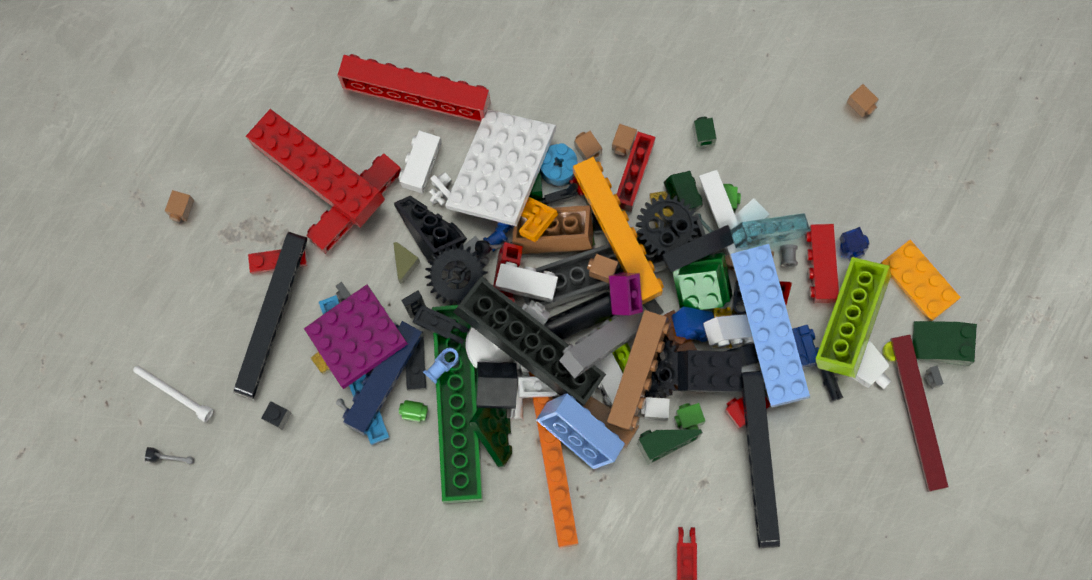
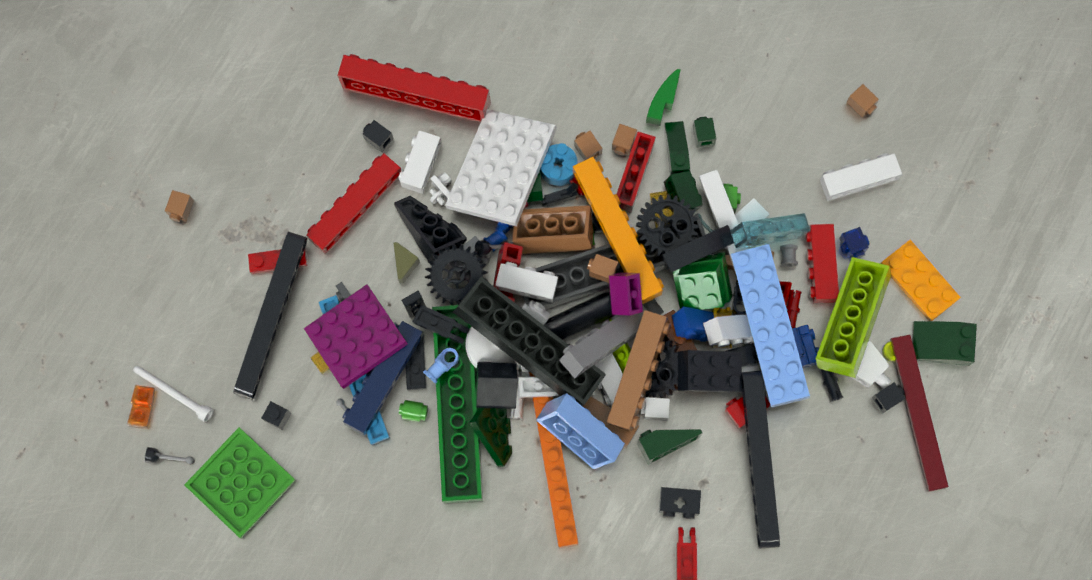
(142, 406): none -> clear orange slope
(240, 482): none -> bright green plate
(315, 168): red brick -> none
(377, 135): none -> black brick
(538, 217): light orange plate -> none
(663, 99): none -> green slope
(677, 147): none -> dark green slope
(689, 416): bright green brick -> none
(689, 497): none -> black brick
(793, 306): none -> red pin
(861, 176): none -> white brick
(889, 397): none -> black brick
(934, 377): dark grey plate -> none

